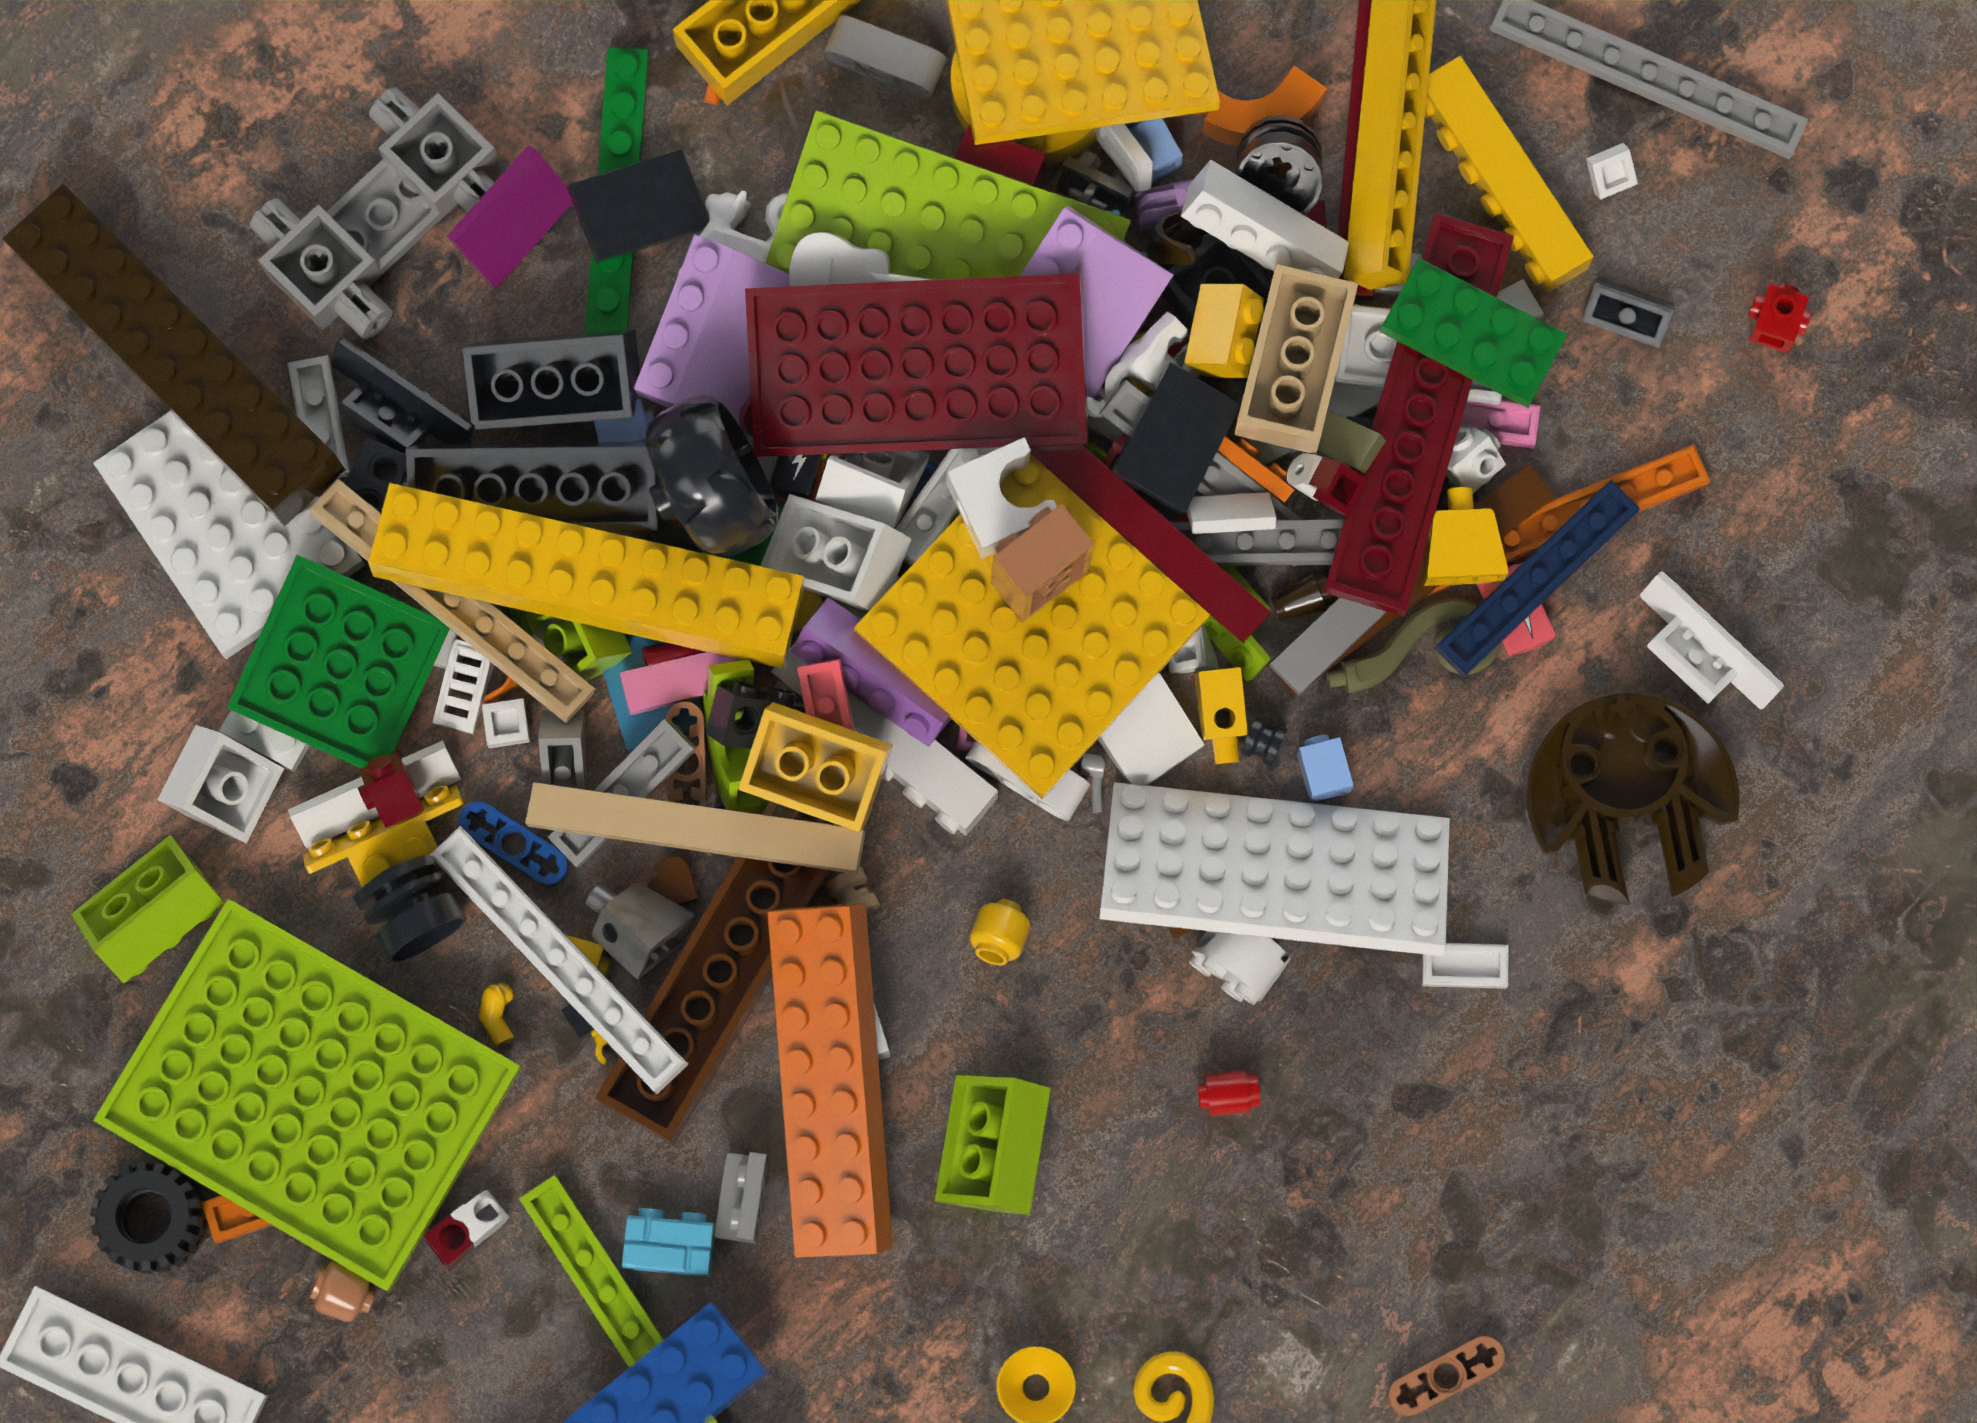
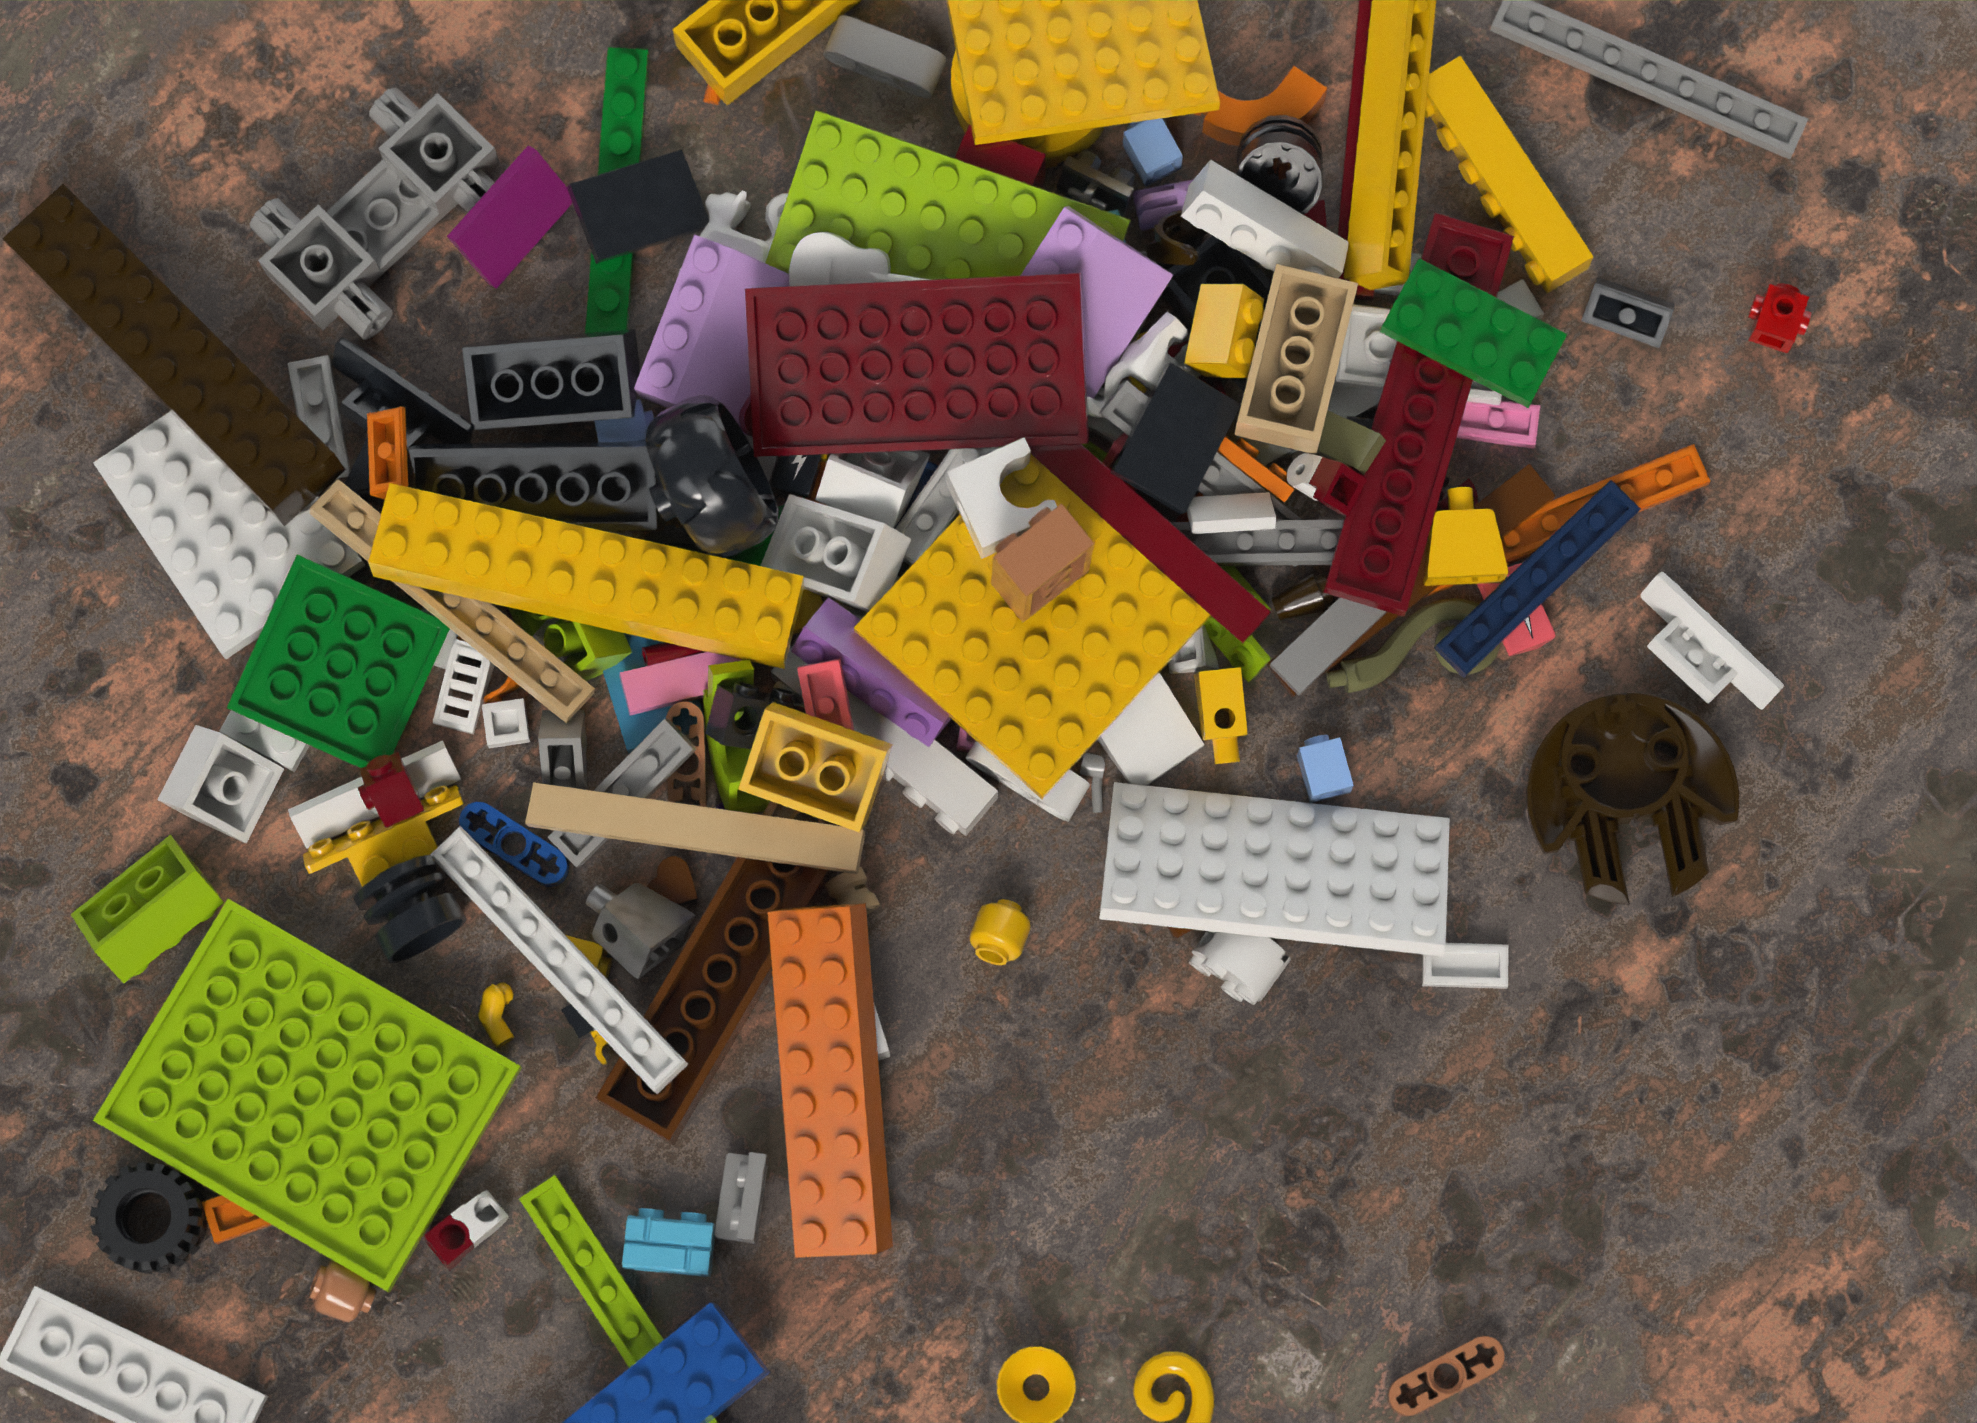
(387, 450): none -> orange slope
(992, 1144): lime slope -> none
(1127, 155): white tile -> none
(1229, 1093): red brick -> none
(1263, 741): black wheel -> none
(1474, 458): white brick -> none
(1611, 171): white plate -> none

